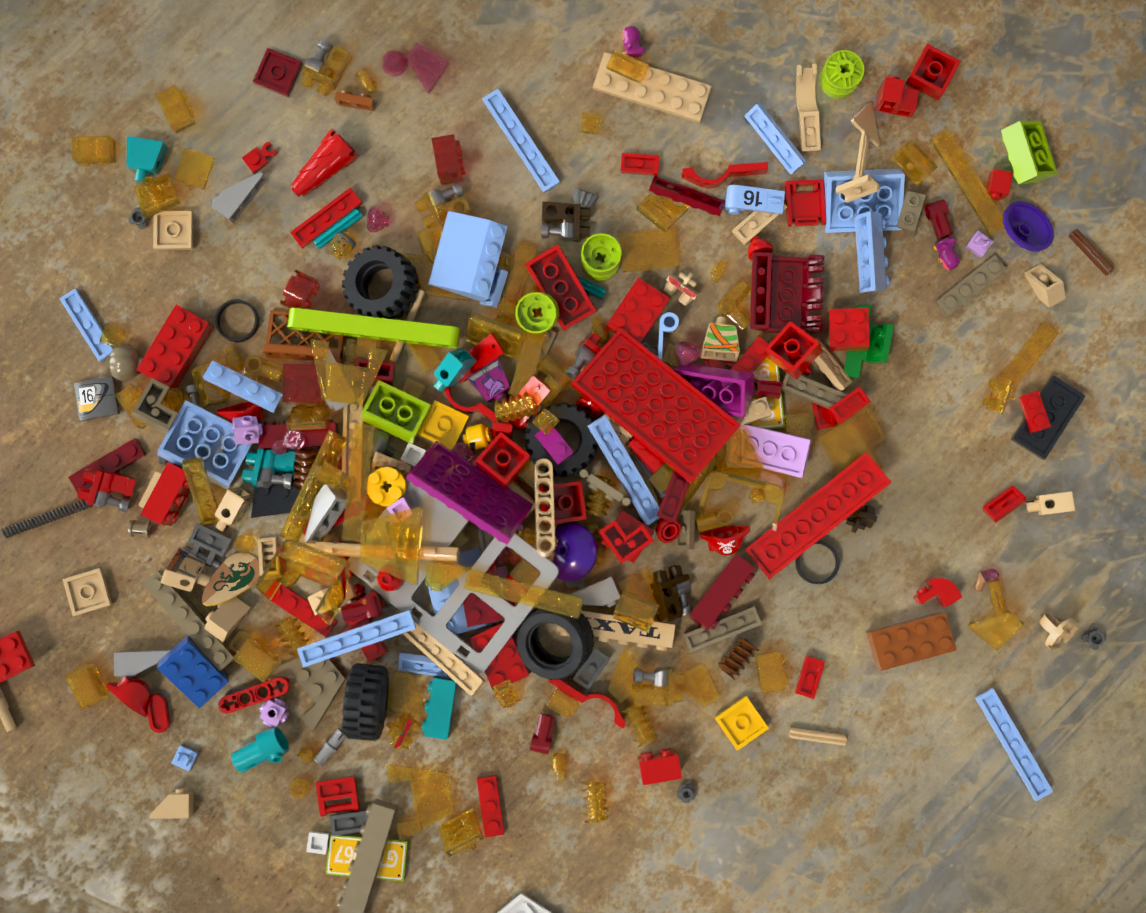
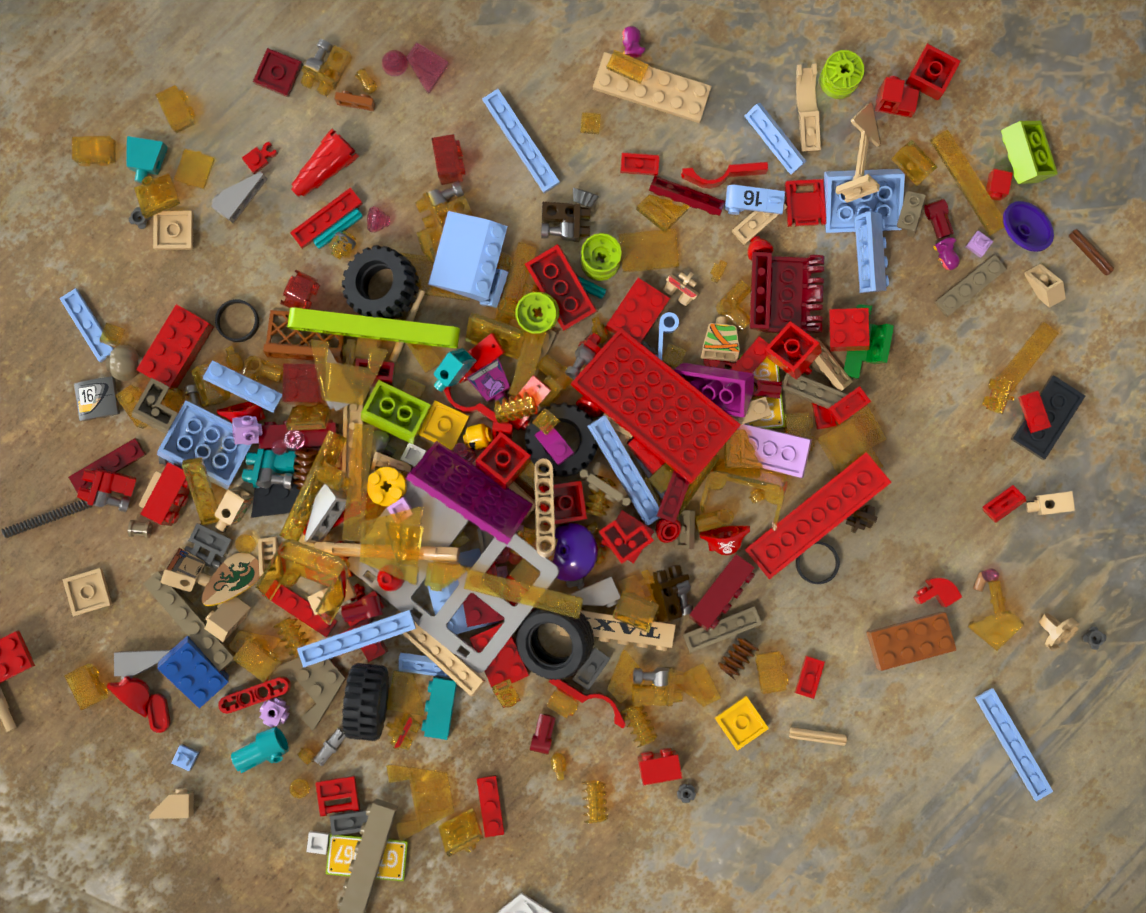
(687, 352): clear pink brick -> none

